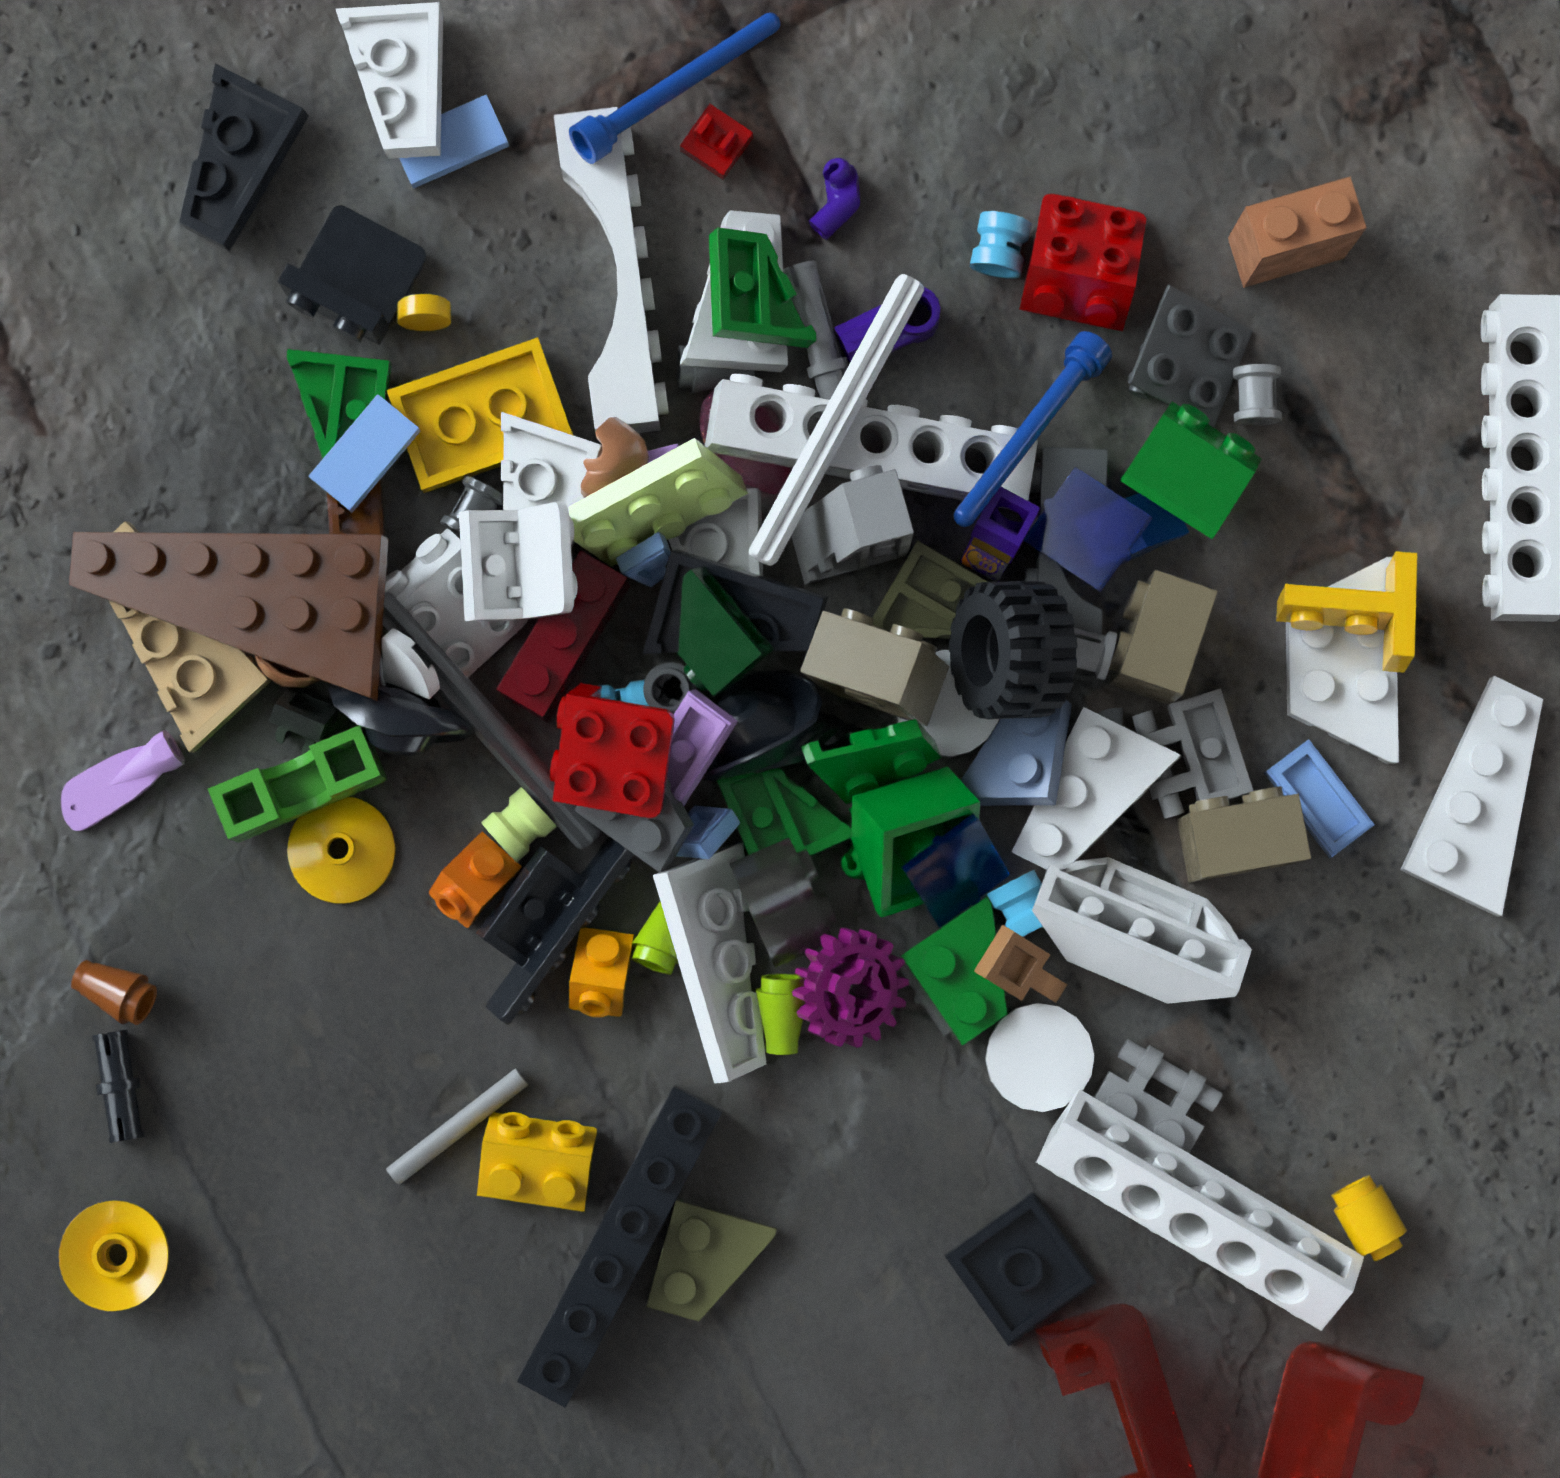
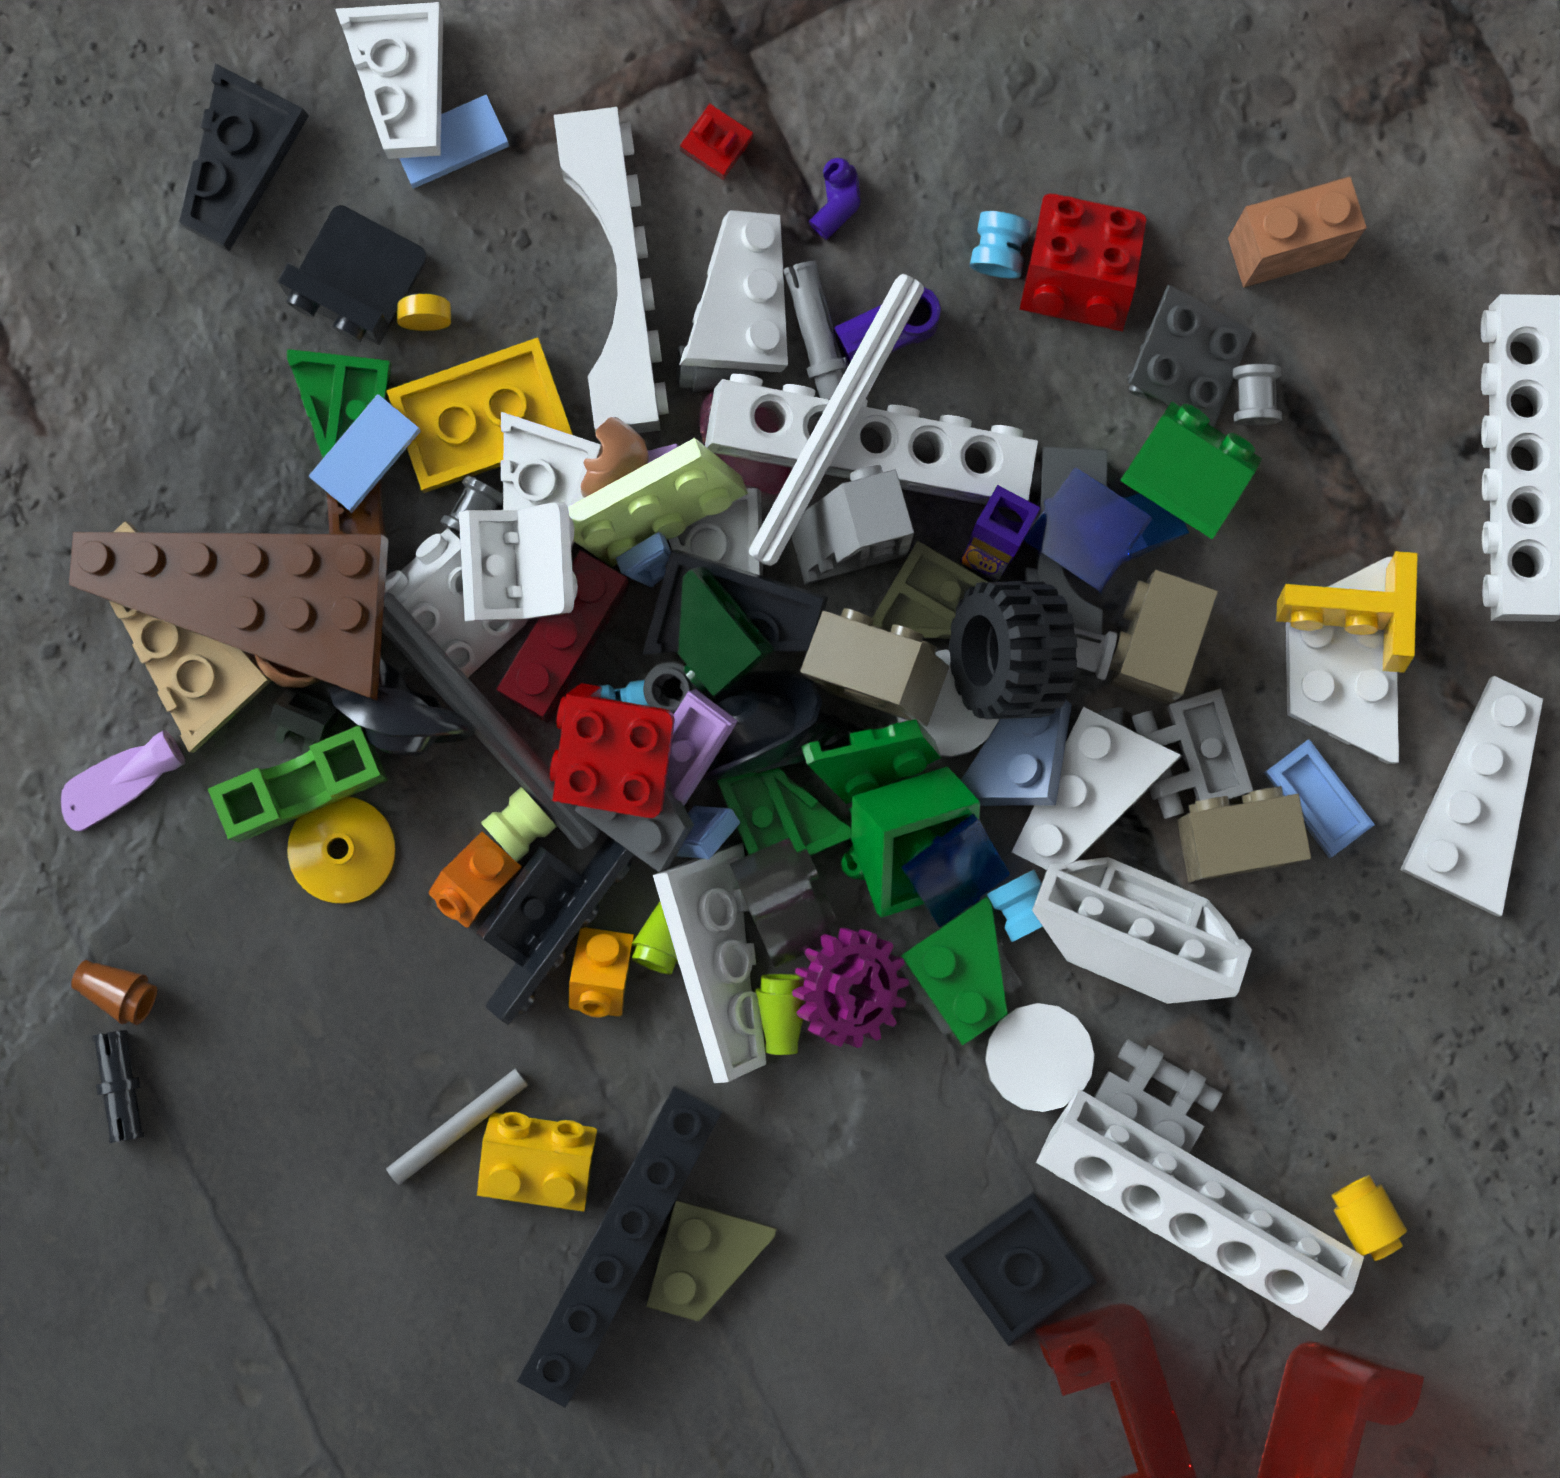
(87, 1263): yellow dish -> none
(405, 667): white tile -> none
(596, 135): blue piece -> none
(752, 292): green wing -> none
(1017, 966): medium nougat plate -> none
(1083, 360): blue piece -> none

